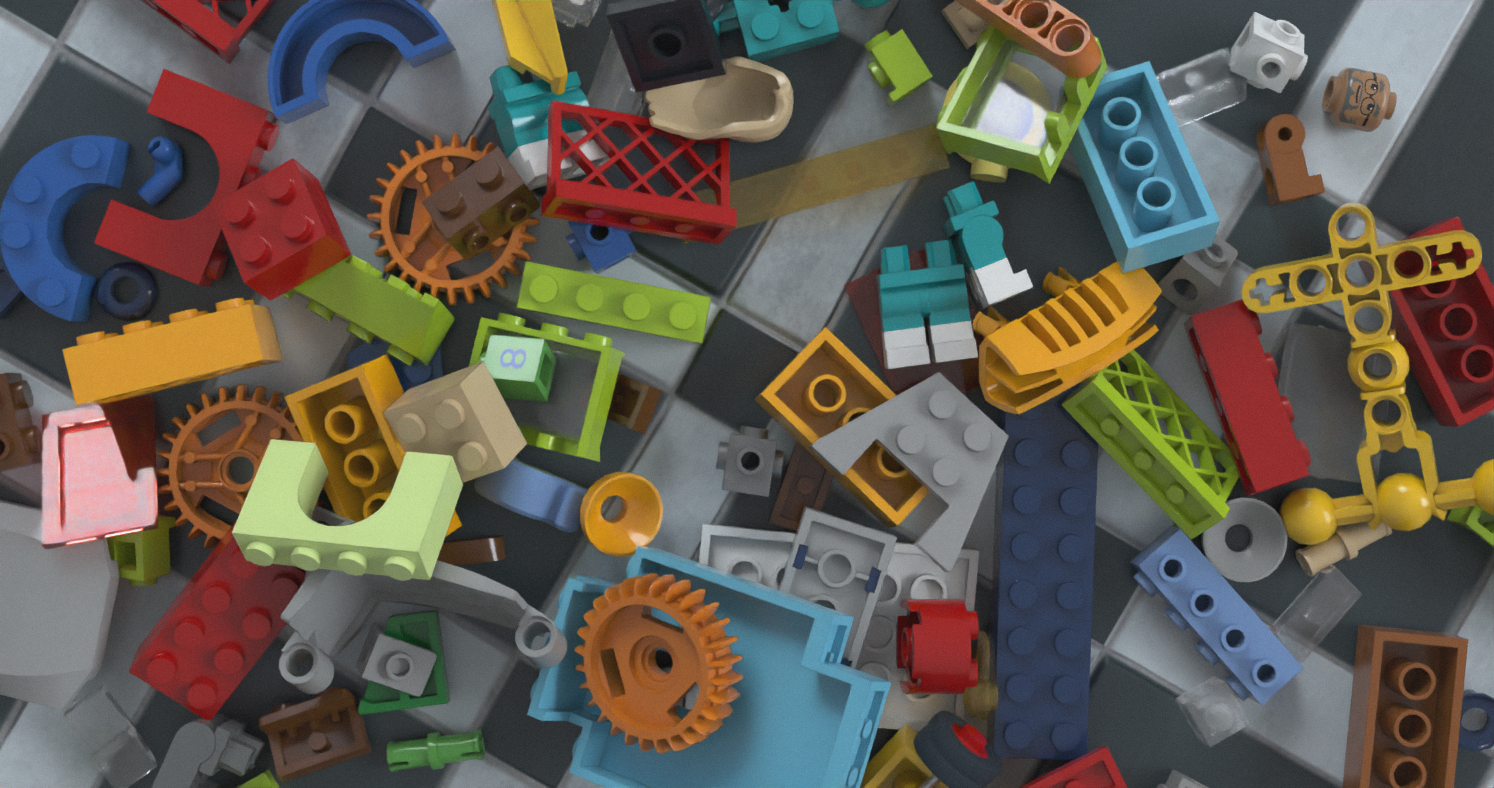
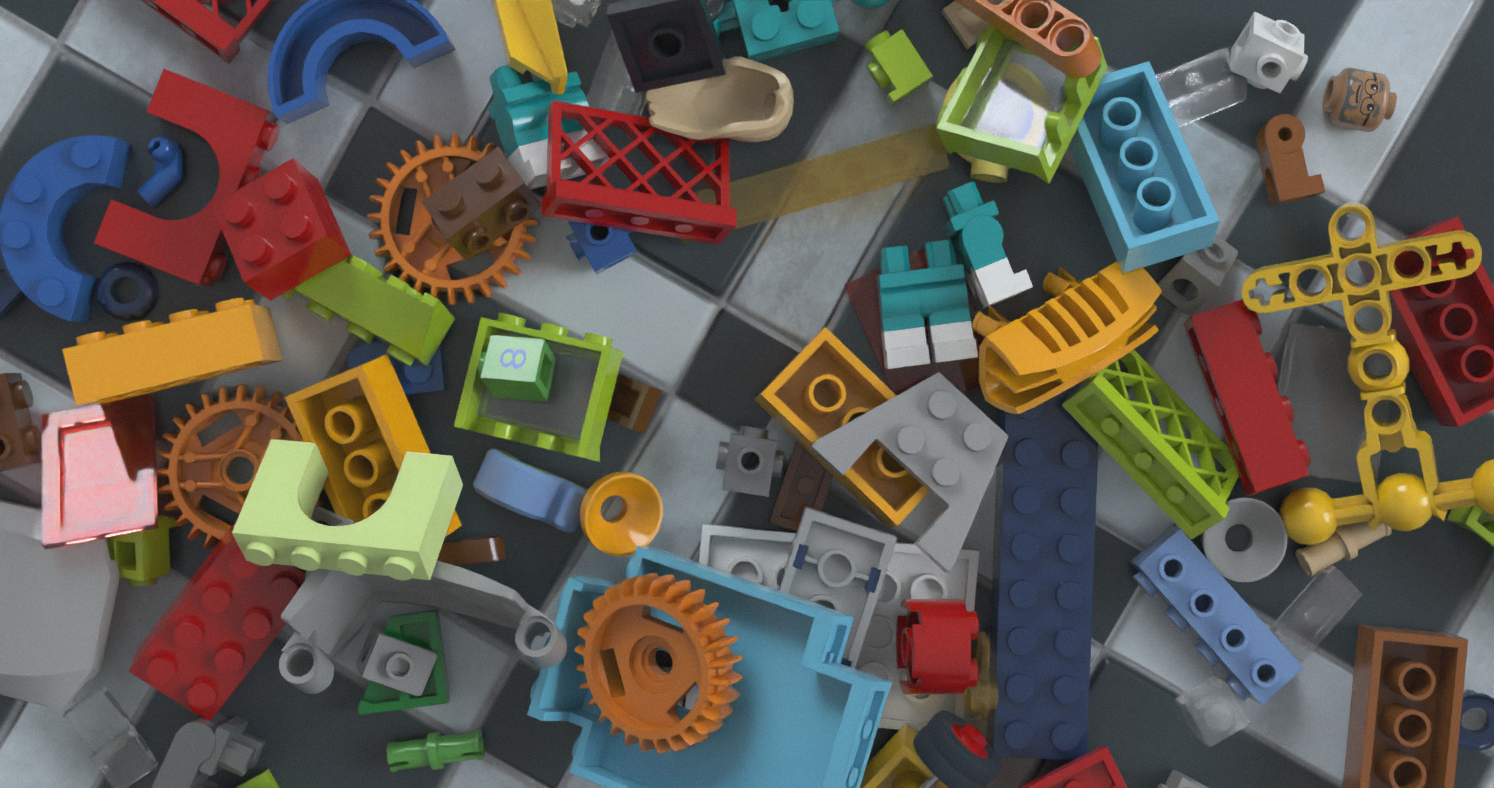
(315, 733): reddish brown bracket -> none
(458, 418): tan brick -> none
(614, 302): lime brick -> none

